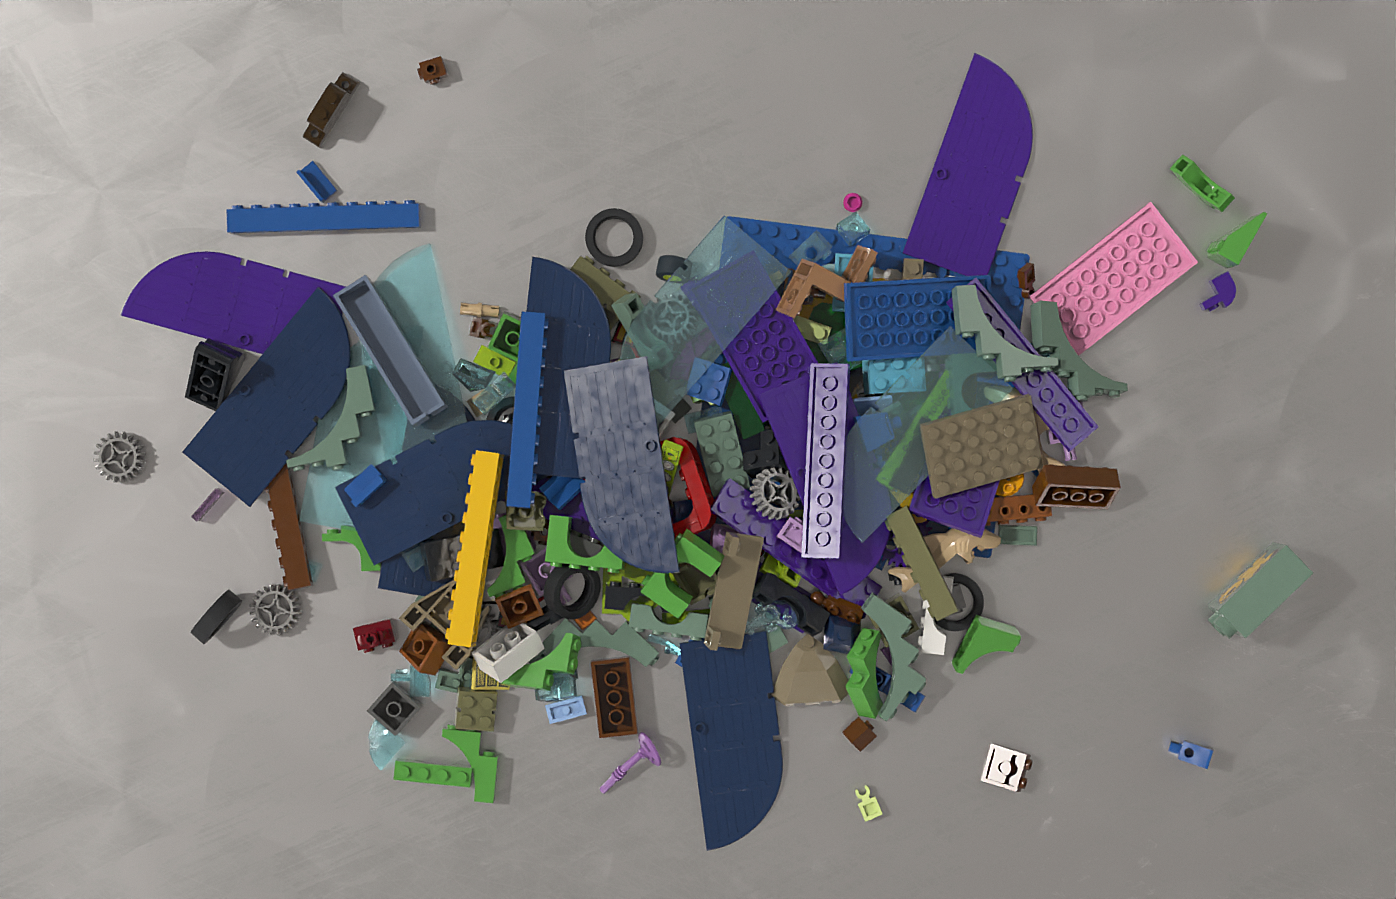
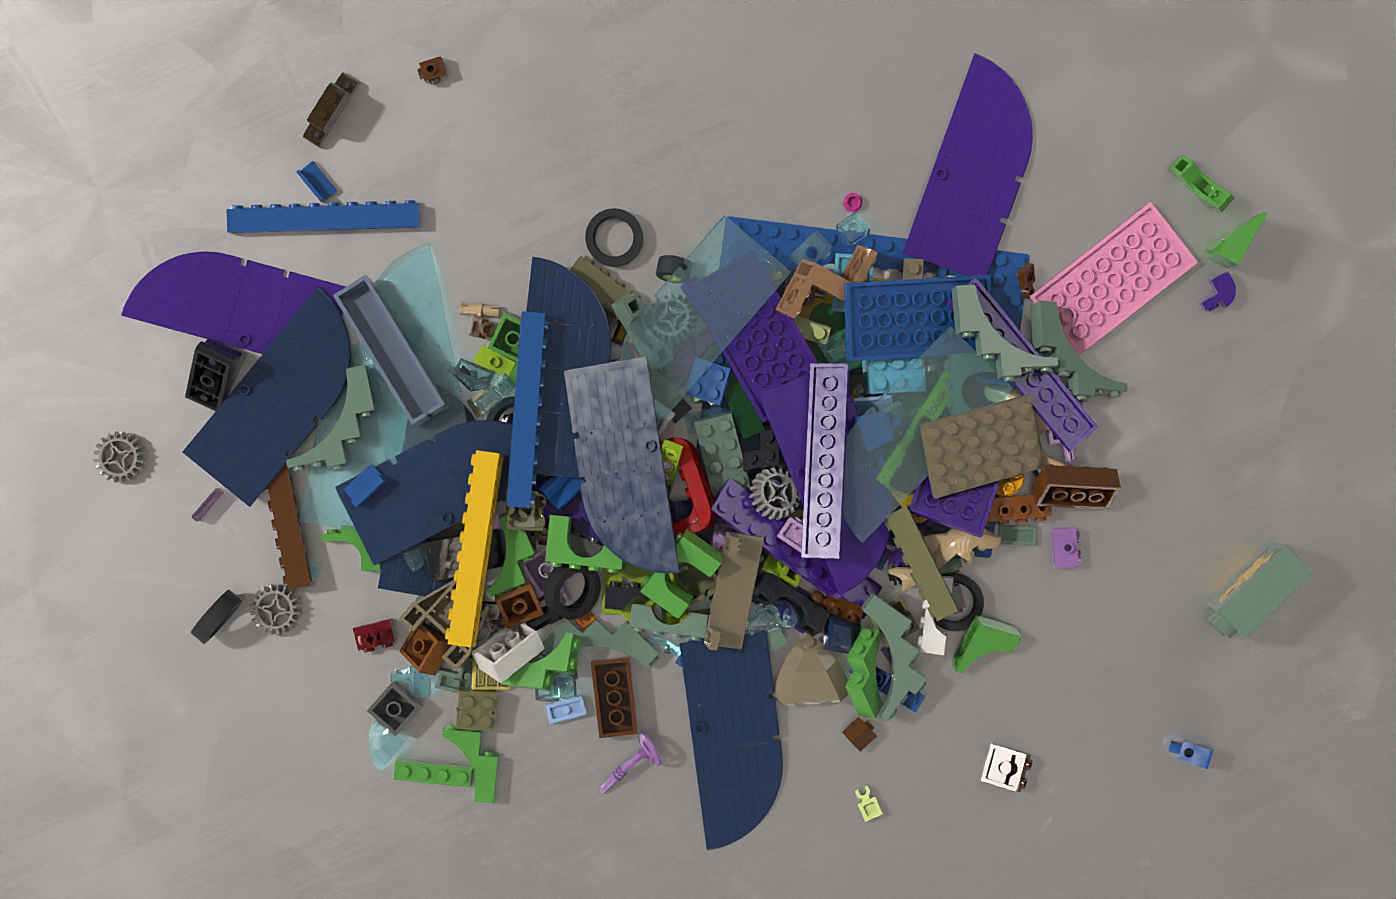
(951, 566): none -> sand green brick
(1065, 547): none -> medium lavender brick

